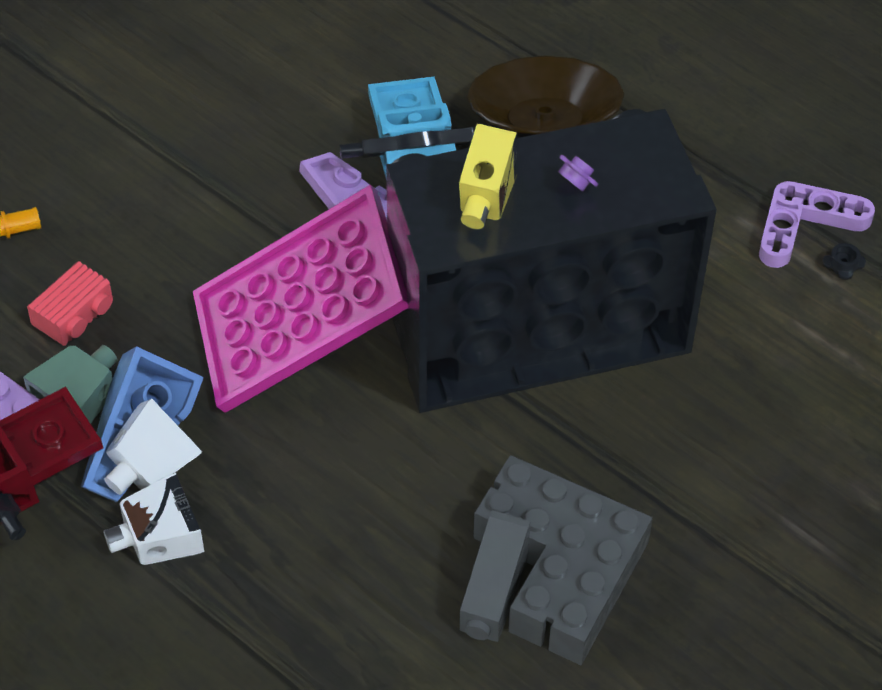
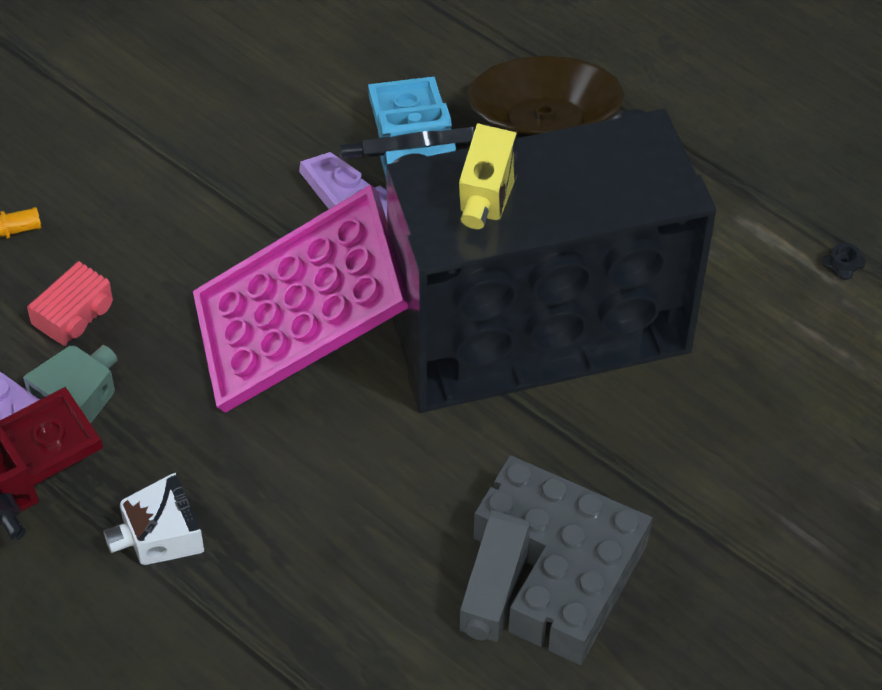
(136, 380): medium blue wedge -> none
(148, 449): white torso -> none
(577, 172): medium lavender plate -> none
(795, 210): lavender beam -> none

